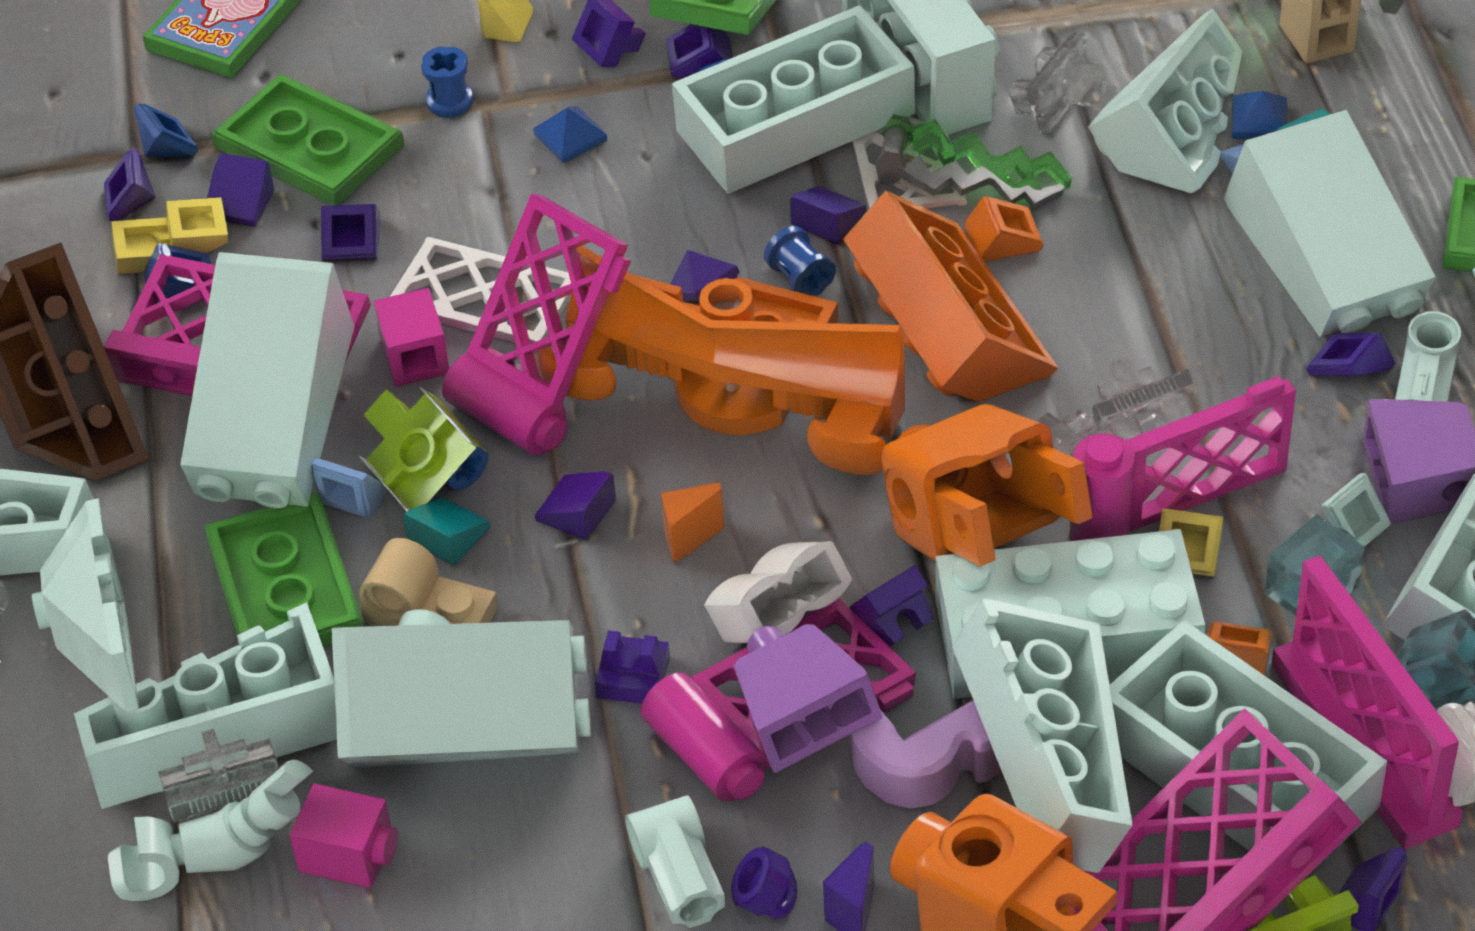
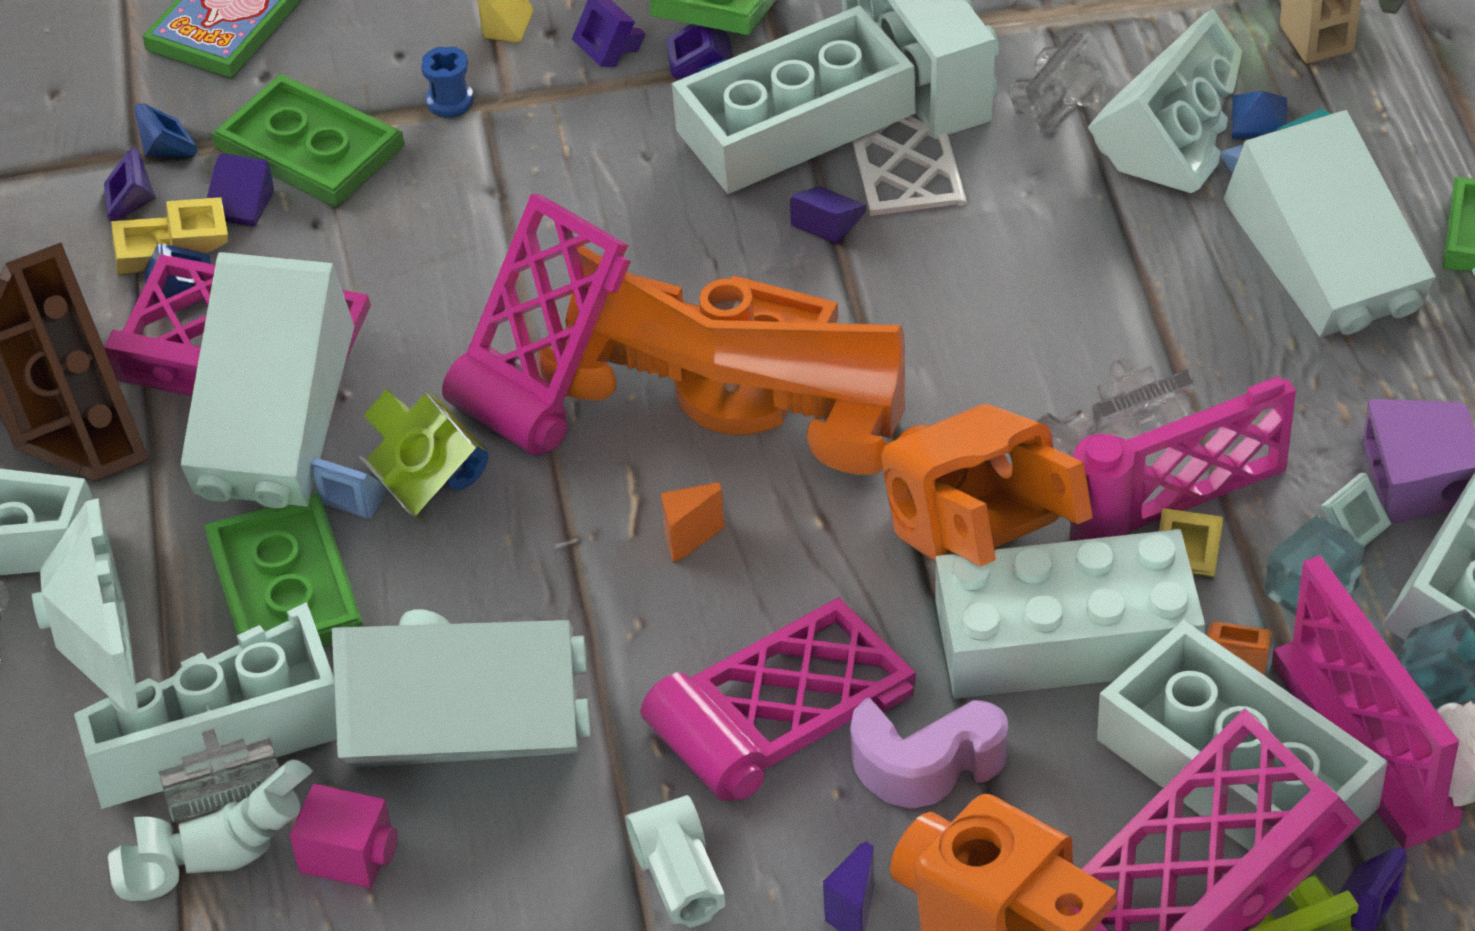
(350, 232): dark purple slope -> none
(409, 579): tan plate -> none
(411, 337): dark pink brick -> none
(421, 275): white window -> none
(444, 528): teal slope -> none
(569, 133): blue slope -> none
(578, 503): dark purple slope -> none
(630, 667): dark purple tile -> none
(698, 271): dark purple slope -> none
(764, 884): dark purple tile -> none
(778, 590): white brick -> none
(799, 262): blue bush -> none
(803, 692): medium lavender torso -> none
(897, 596): dark purple tile -> none
(946, 301): orange slope -> none
(990, 169): piece -> none
(1002, 229): orange slope -> none
(1050, 721): light aqua wedge -> none
(1352, 355): dark purple slope -> none
(1429, 358): light aqua piece -> none

